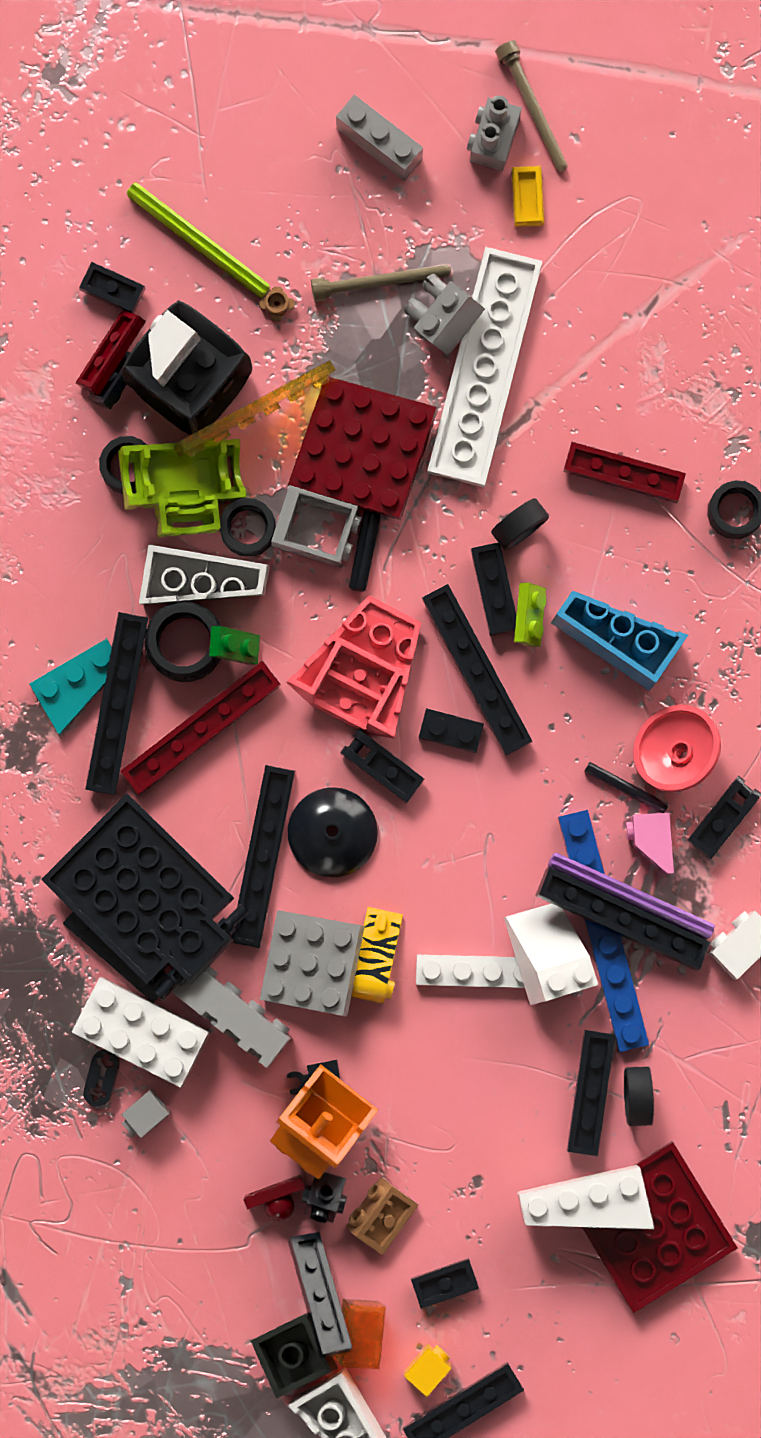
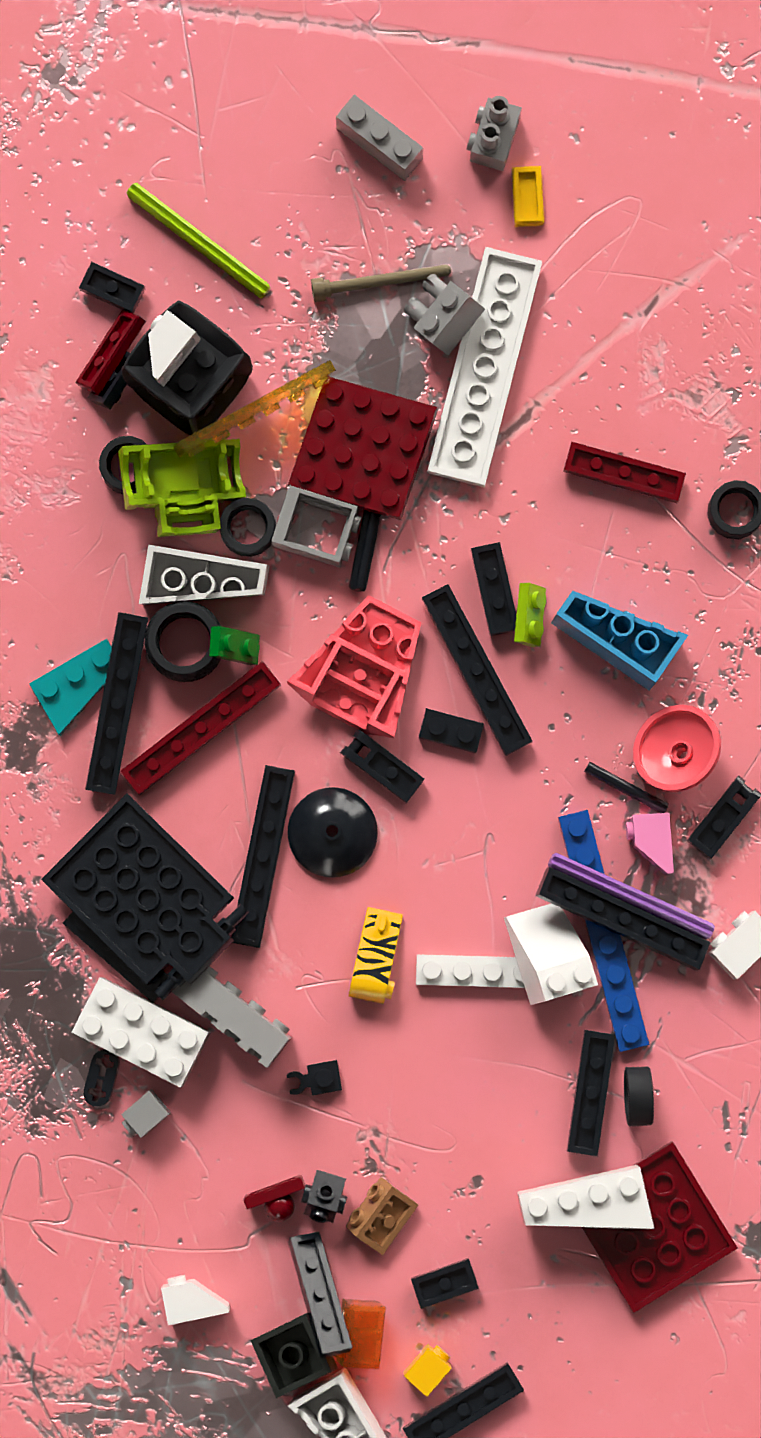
(190, 1301): none -> white slope
(273, 296): medium nougat plate -> none
(312, 963): light grey plate -> none
(322, 1123): orange piece -> none
(509, 55): dark tan piece -> none
(520, 524): black tyre -> none

